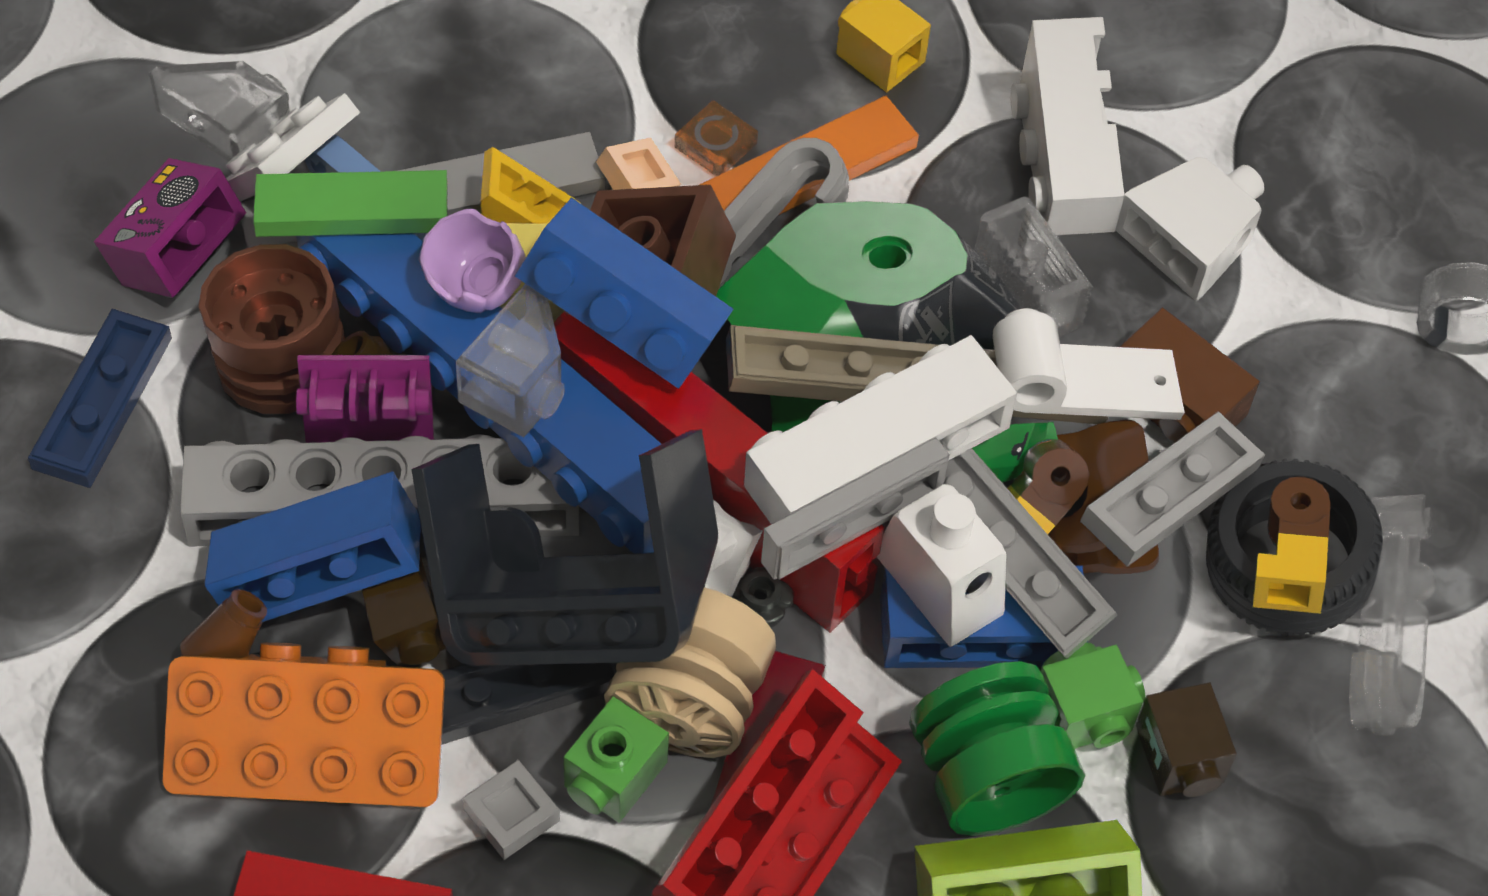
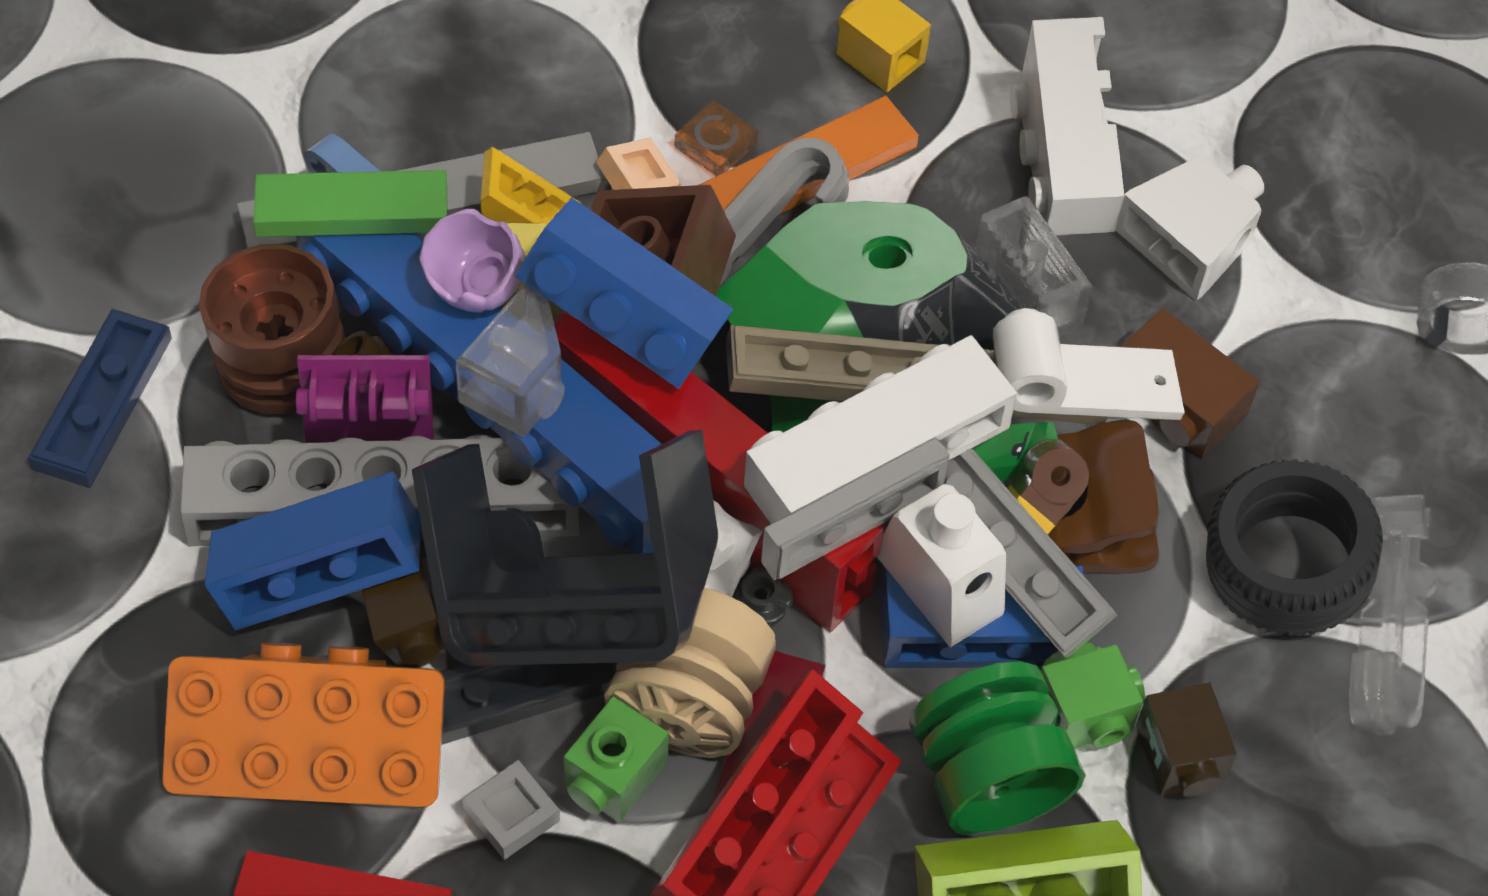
(170, 227): magenta brick -> none
(220, 103): clear slope -> none
(228, 629): reddish brown cone -> none
(290, 143): white plate -> none
(1172, 488): light grey plate -> none
(1300, 531): leg -> none

